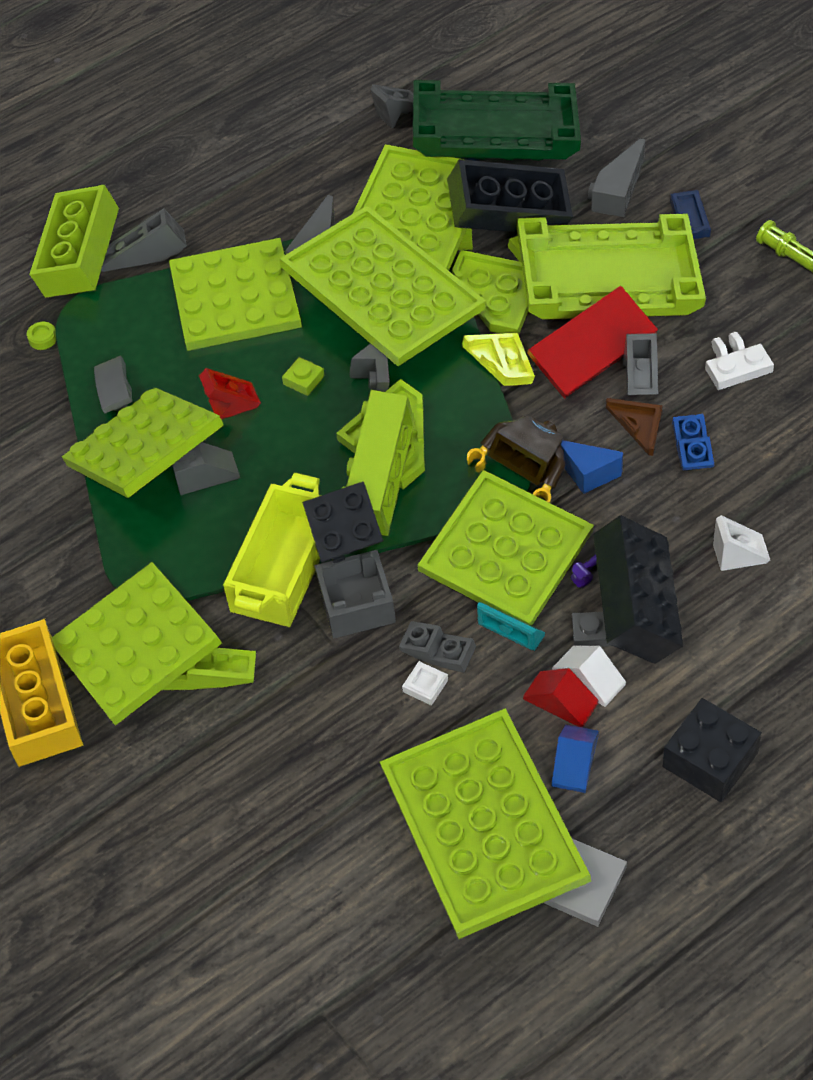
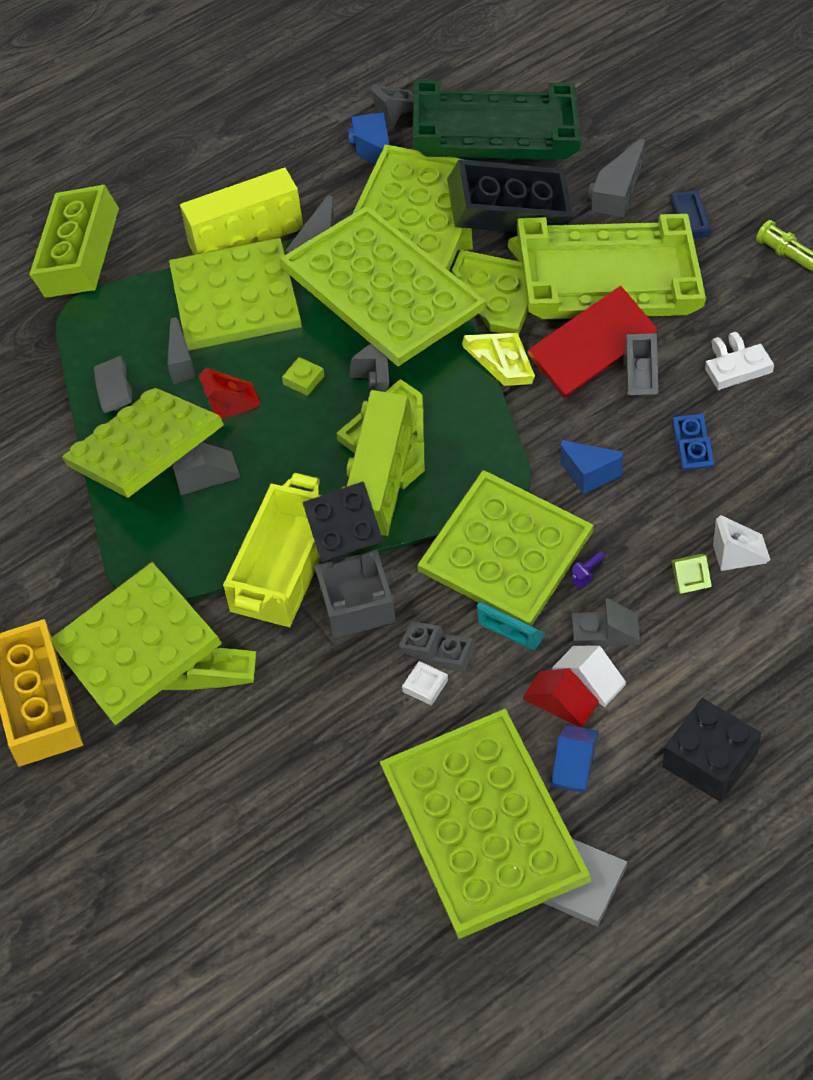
(41, 335): lime tile -> none
(146, 243): dark grey slope -> none
(179, 359): none -> dark grey slope
(243, 213): none -> neon yellow brick
(369, 135): none -> blue slope
(526, 449): dark brown torso -> none
(637, 590): black brick -> none
(638, 419): reddish brown tile -> none
(691, 573): none -> lime plate

